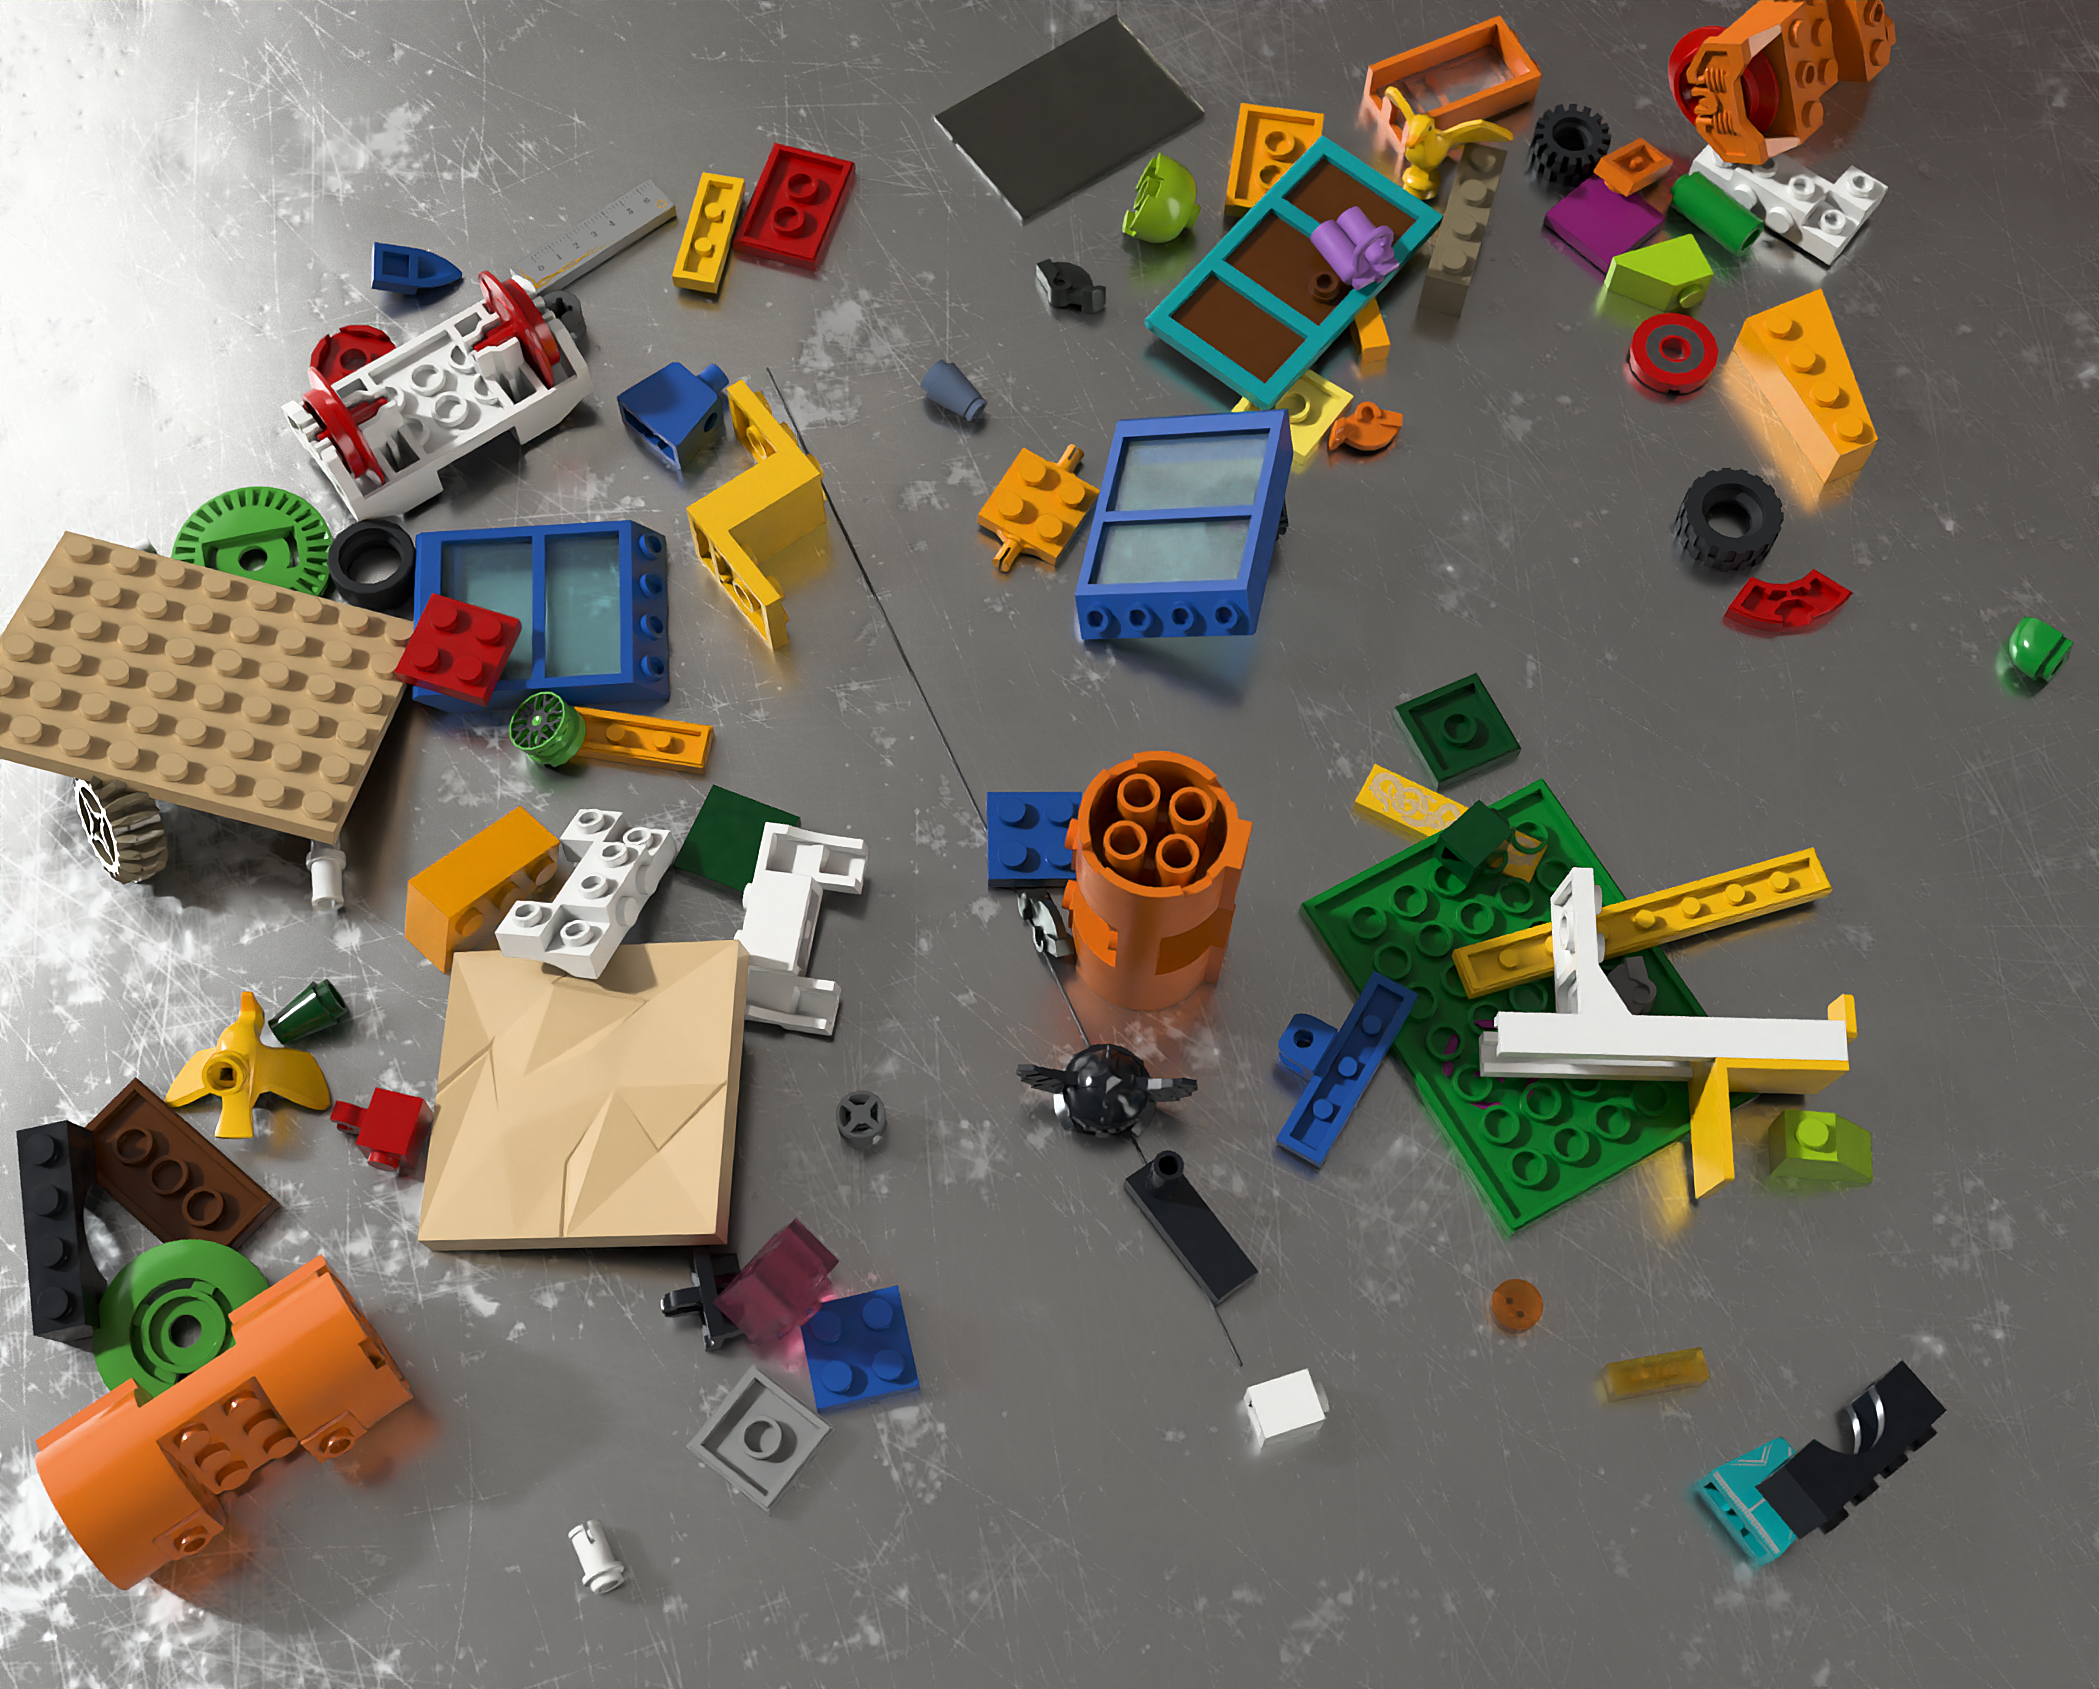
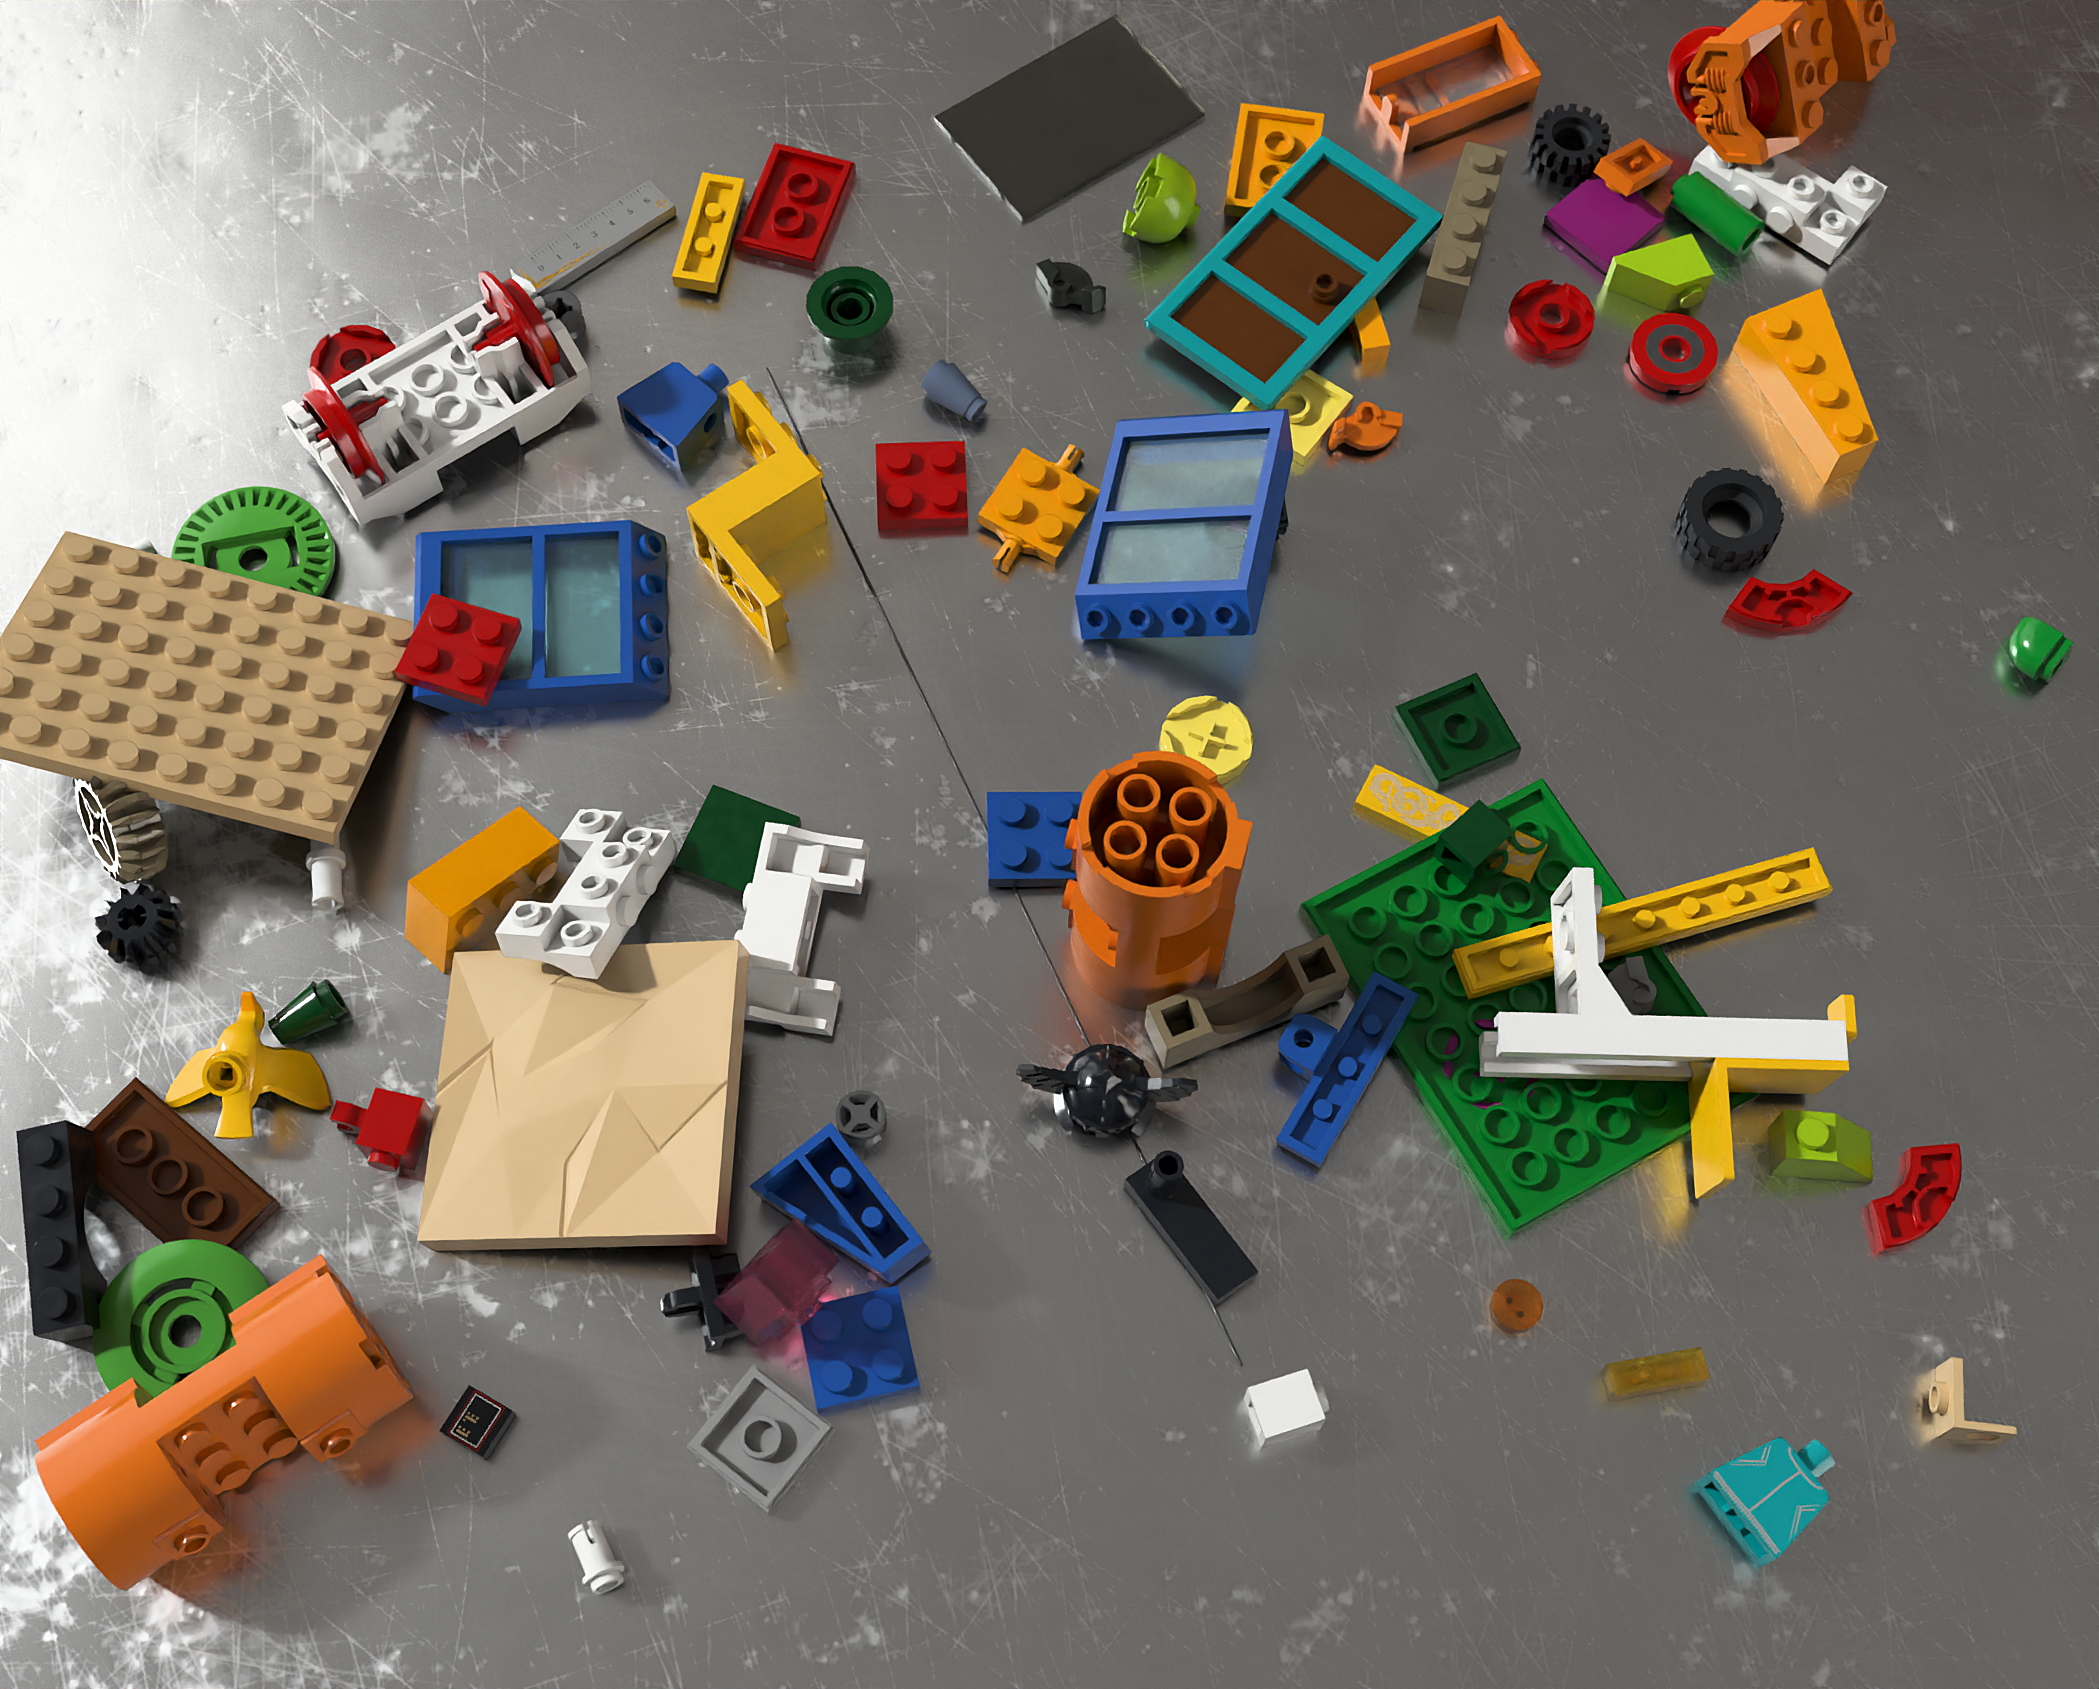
(121, 931): none -> black gear
(364, 536): black tyre -> none
(408, 268): blue plate -> none
(477, 1422): none -> black tile
(550, 732): bright green wheel -> none
(645, 740): light orange tile -> none
(843, 1205): none -> blue wedge
(850, 308): none -> dark green piece
(921, 485): none -> red plate
(1049, 929): pearl dark grey piece -> none
(1206, 1020): none -> dark tan arch
(1211, 734): none -> light yellow tile
(1356, 248): medium lavender piece -> none
(1429, 145): yellow animal -> none
(1546, 339): none -> red tile
(1819, 1481): black arch -> none
(1922, 1197): none -> red tile
(1947, 1401): none -> tan bracket

